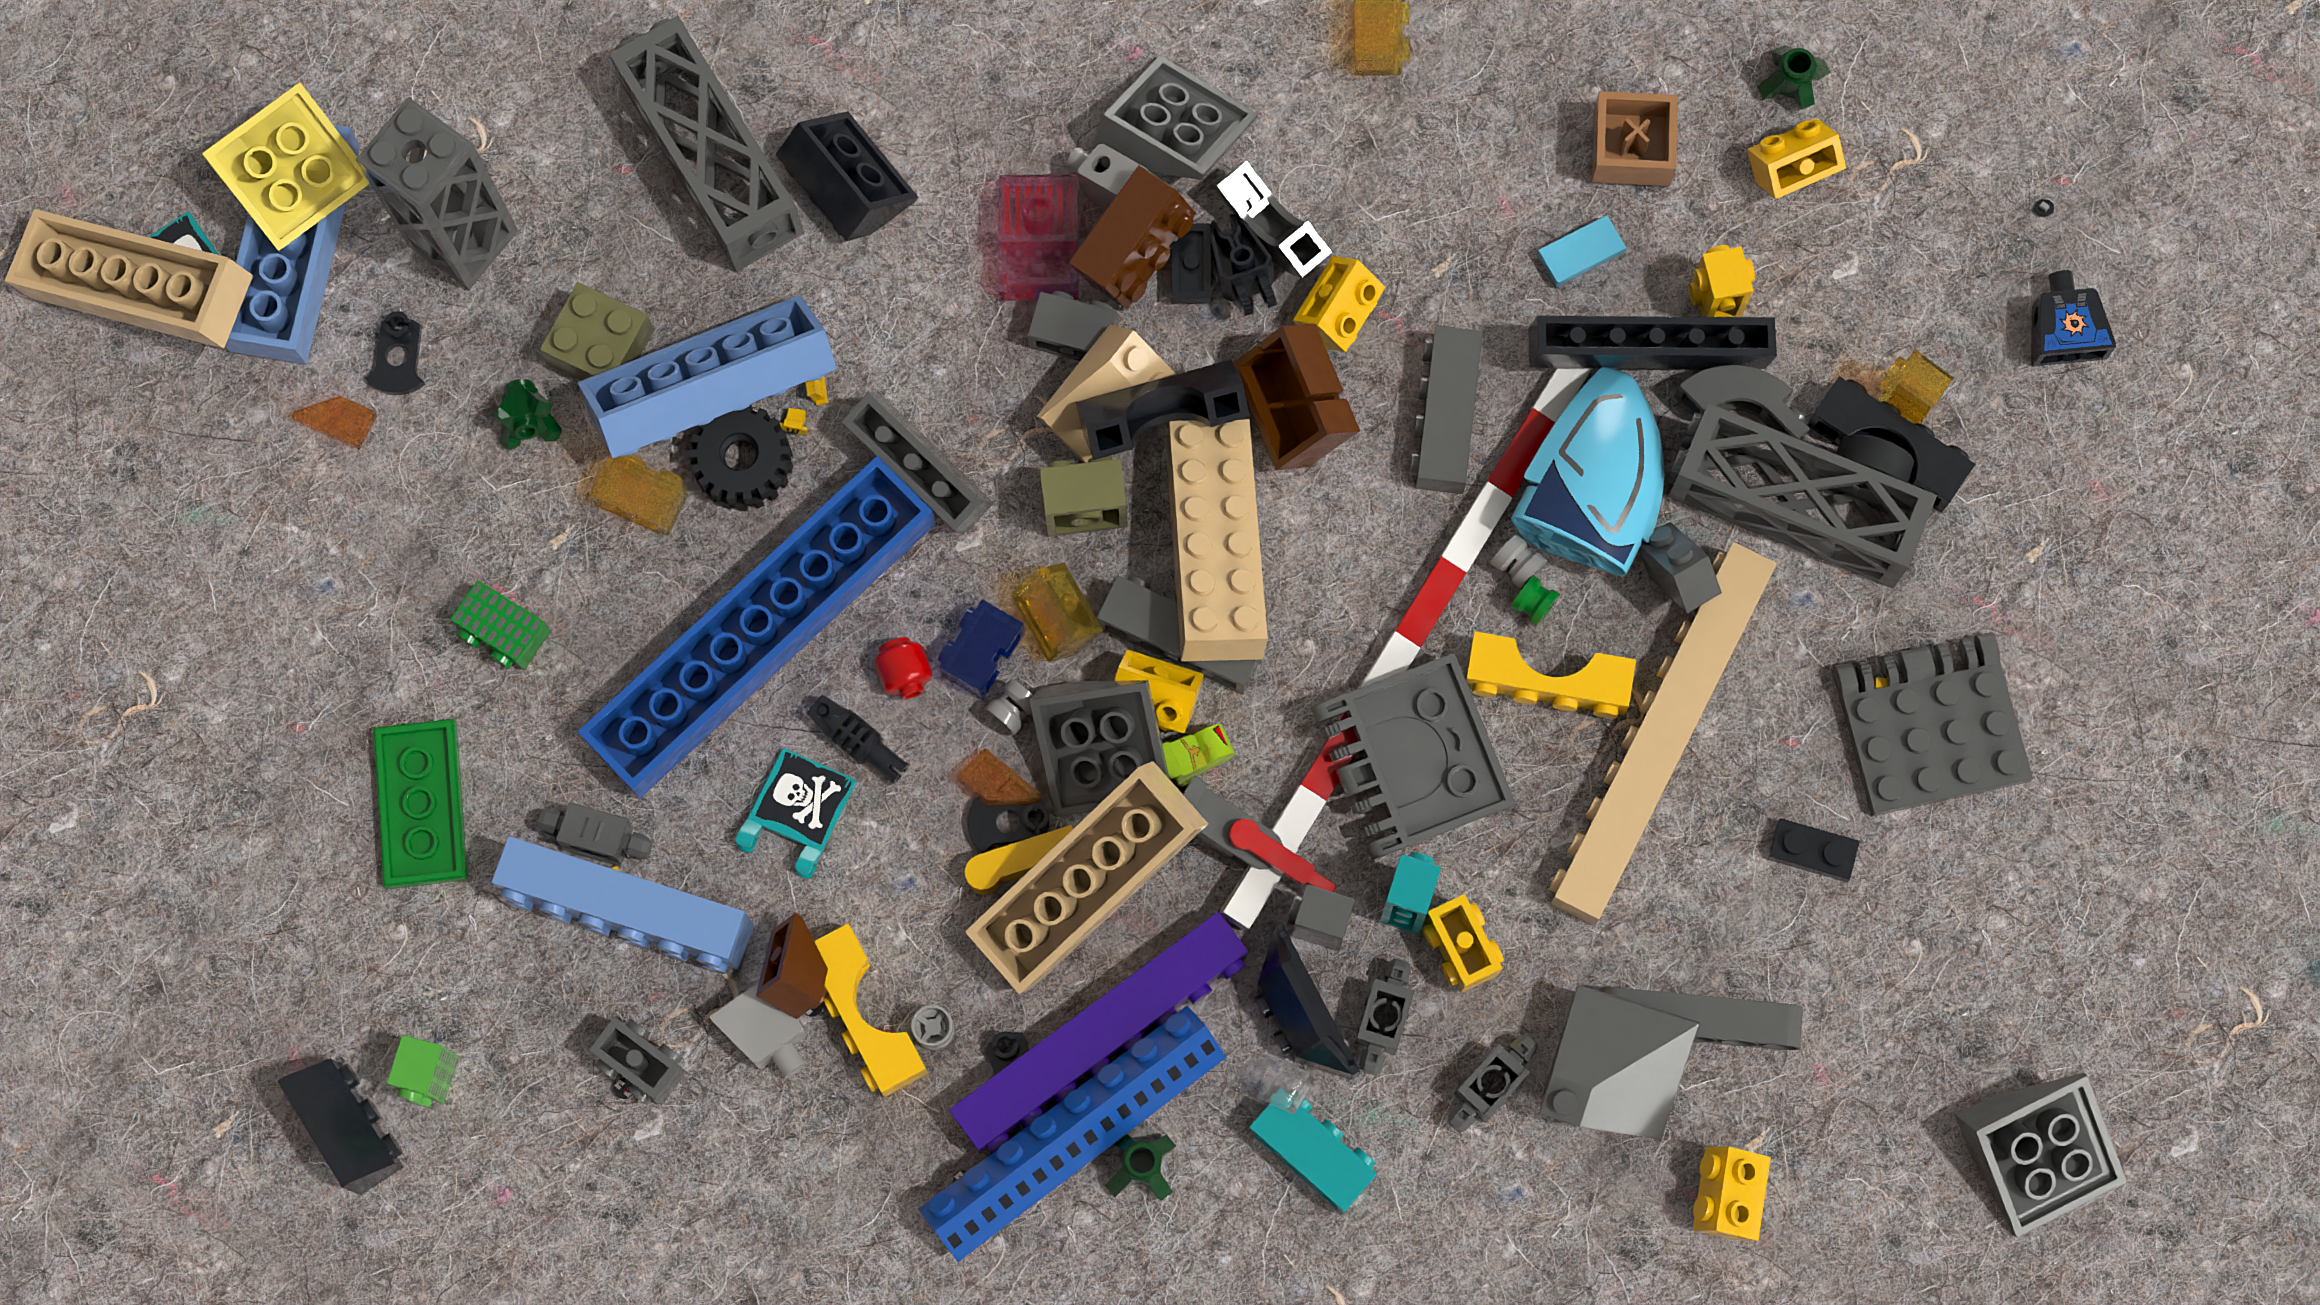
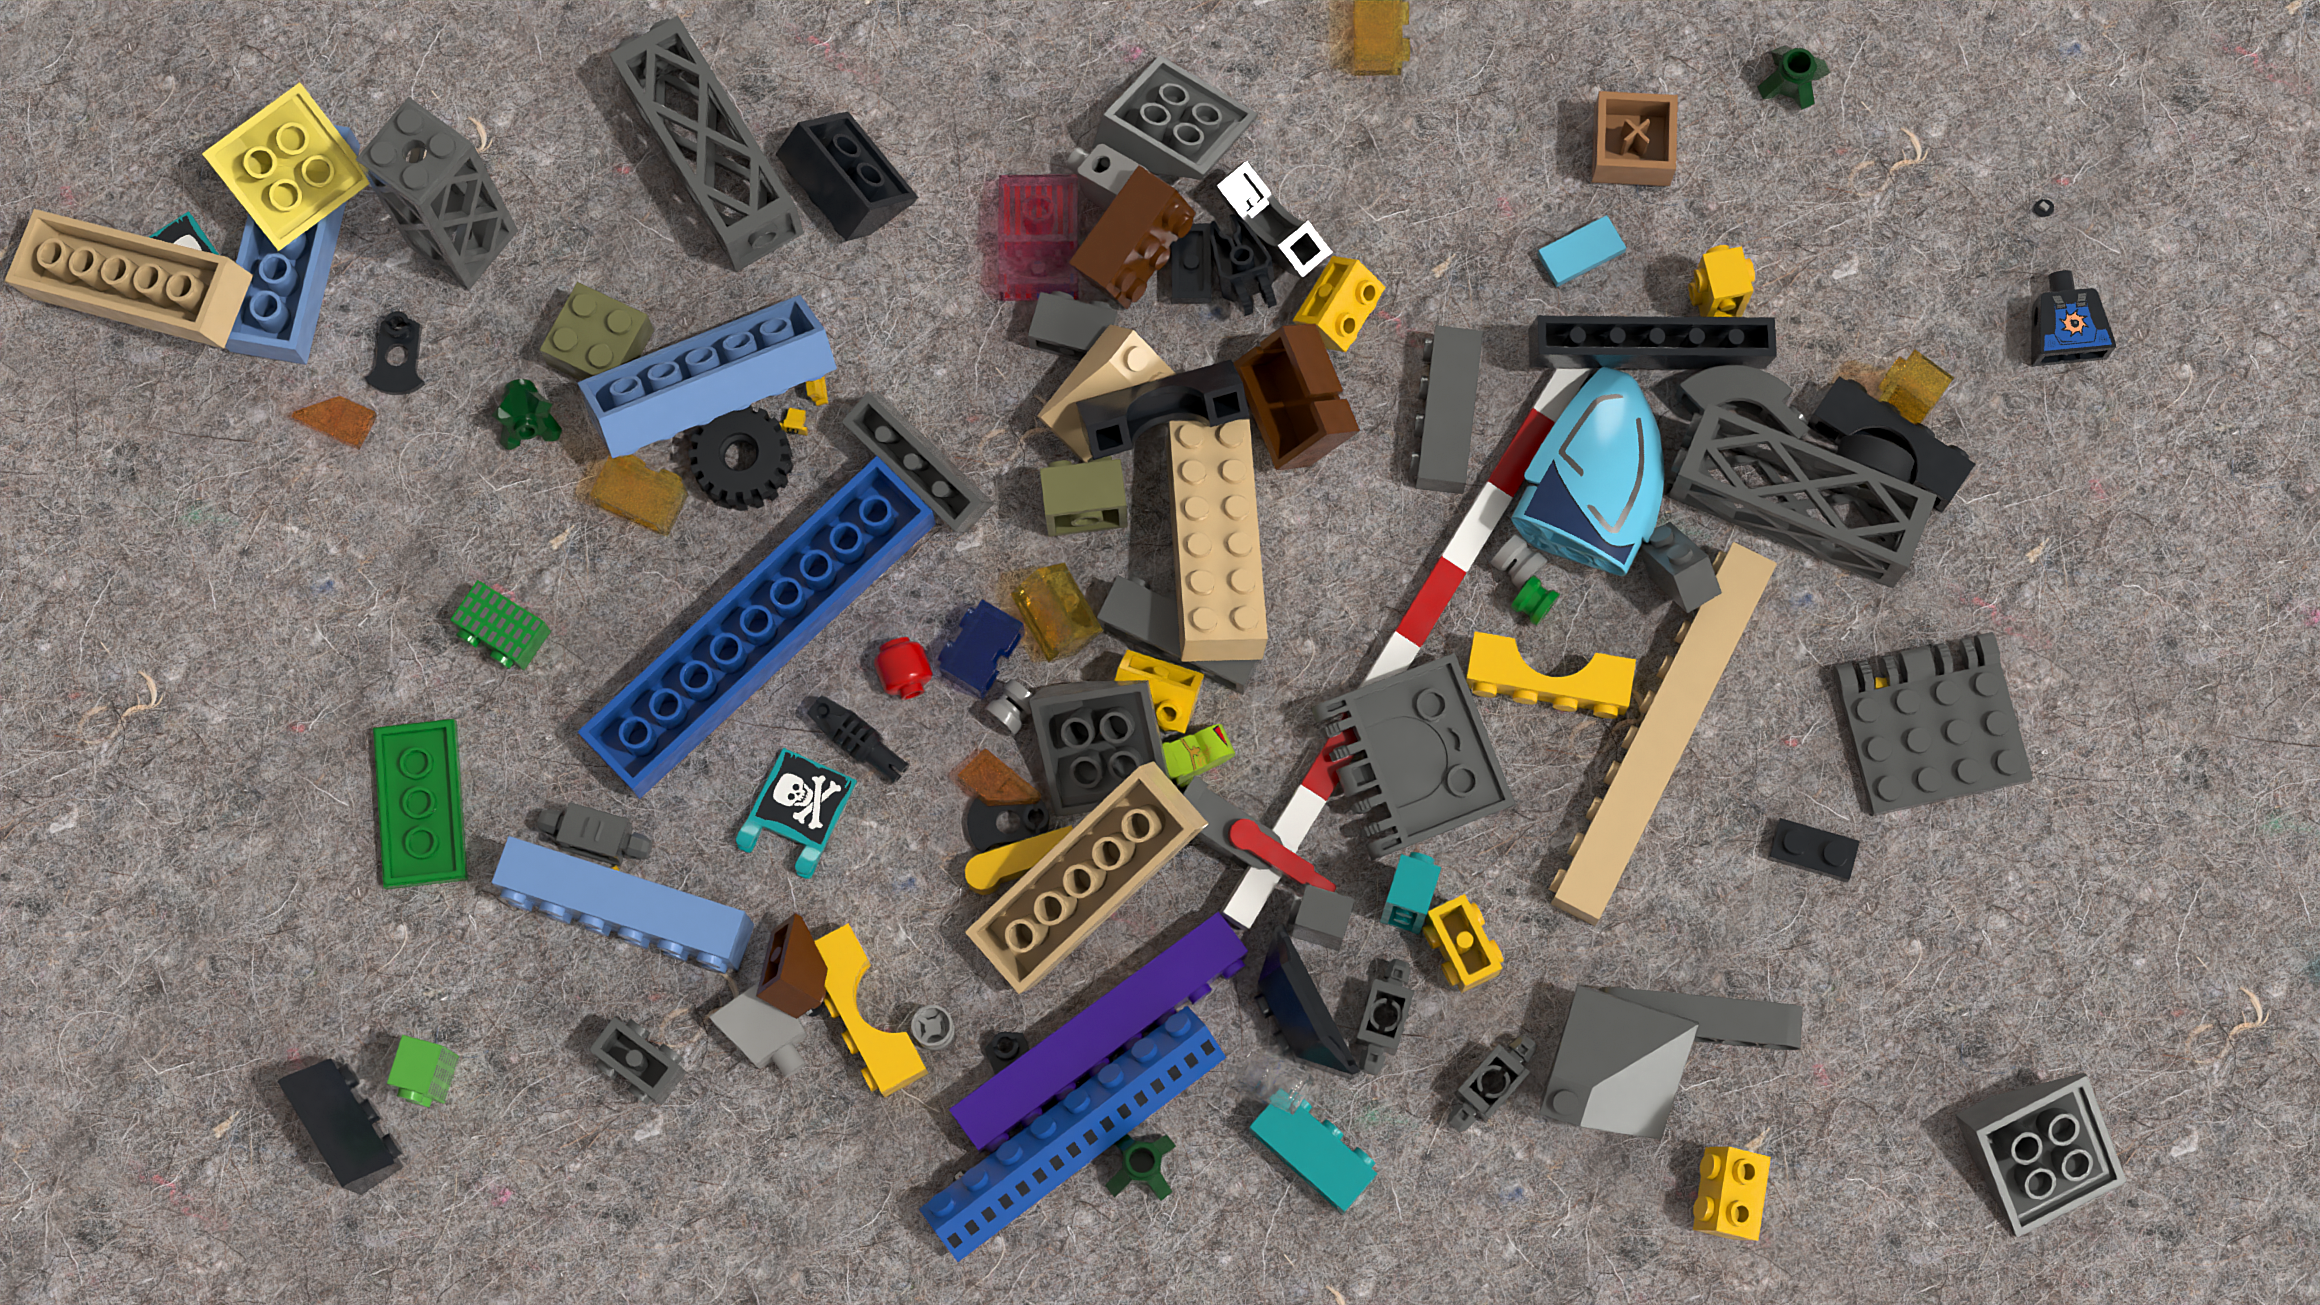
(621, 1087): black piece -> none
(1796, 158): yellow brick -> none

